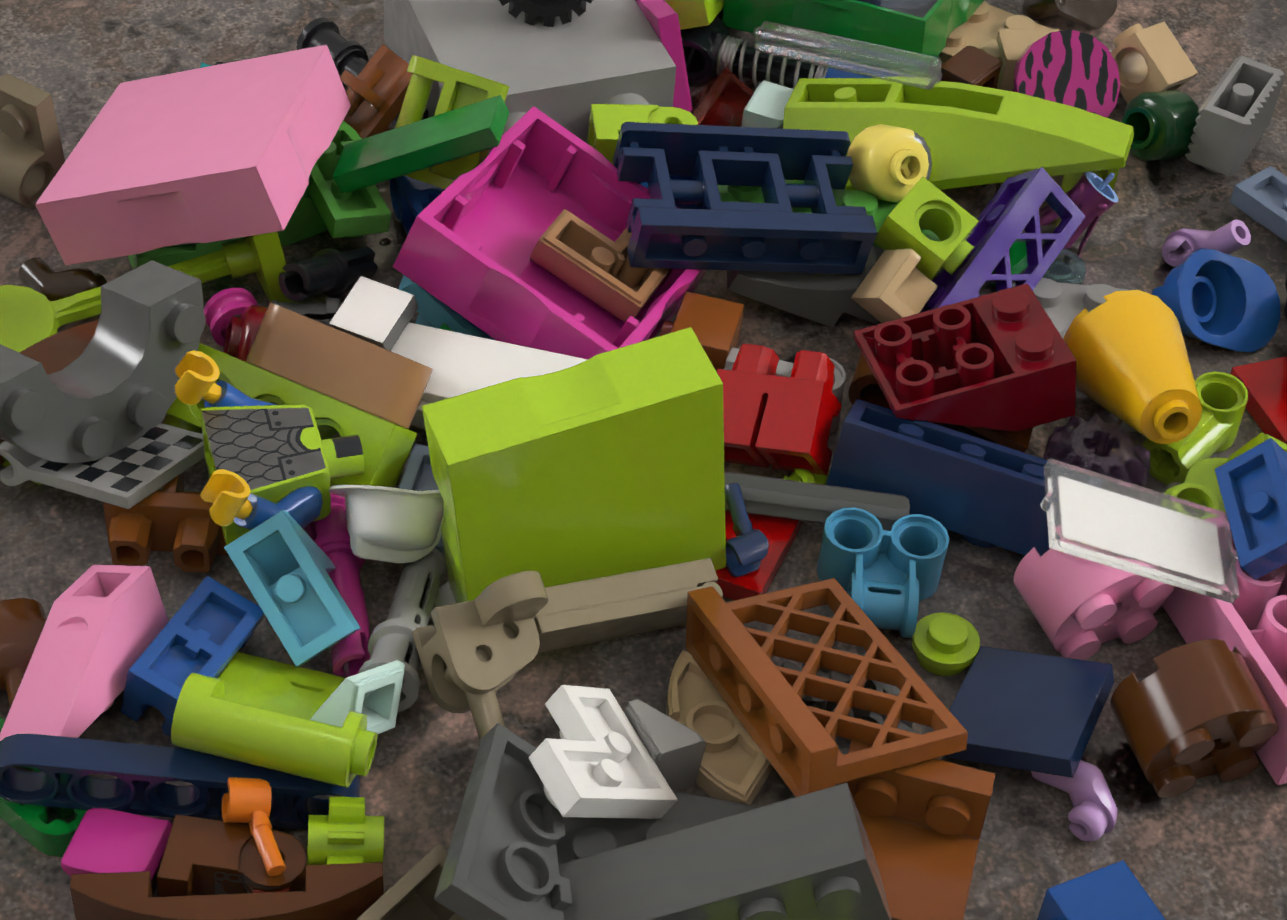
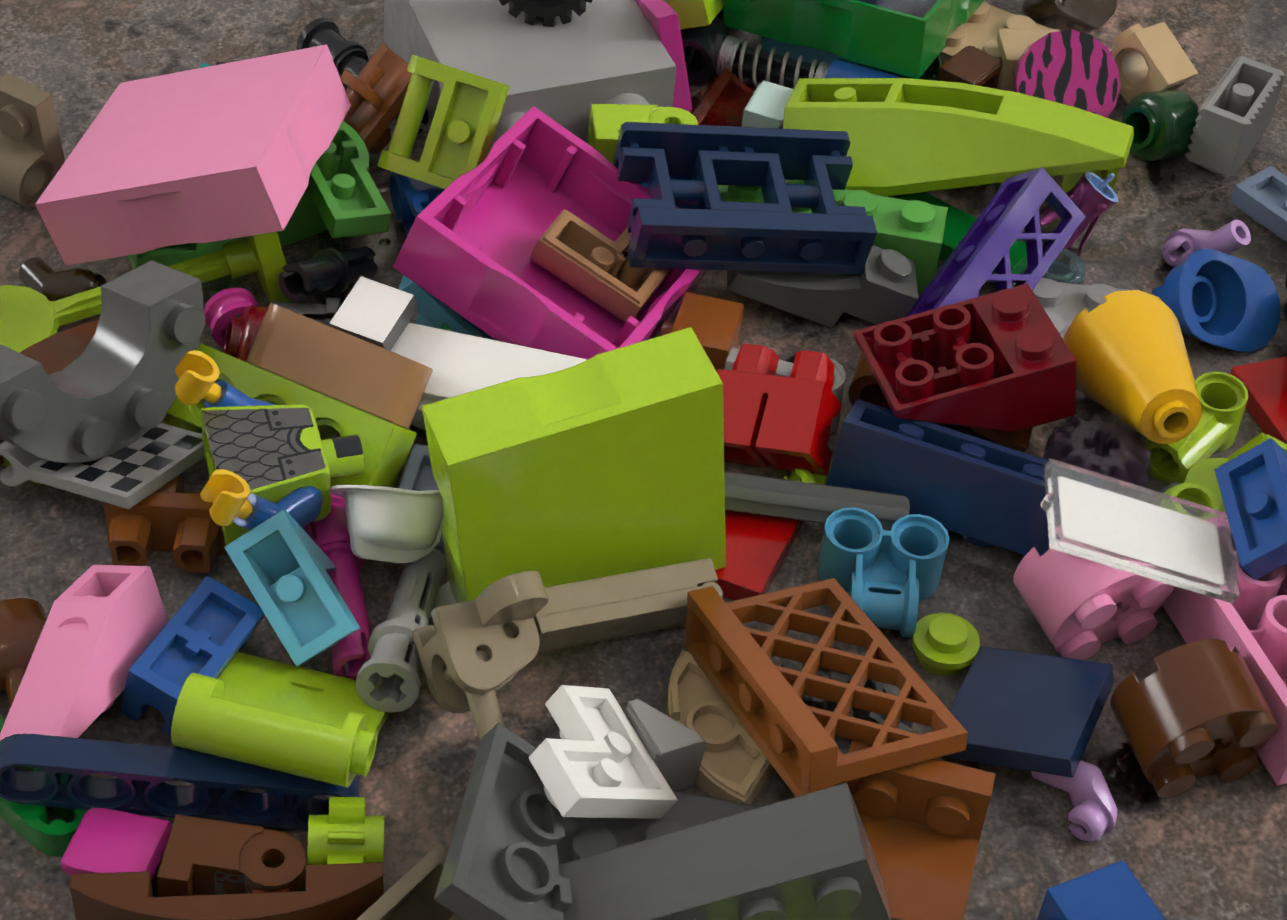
(251, 803): orange hand -> none
(369, 693): light aqua slope -> none
(421, 144): green tile -> none
(749, 545): dark blue hand -> none
(848, 55): clear axle -> none
(888, 161): light yellow head -> none
(894, 286): tan panel -> none
(932, 210): lime brick -> none

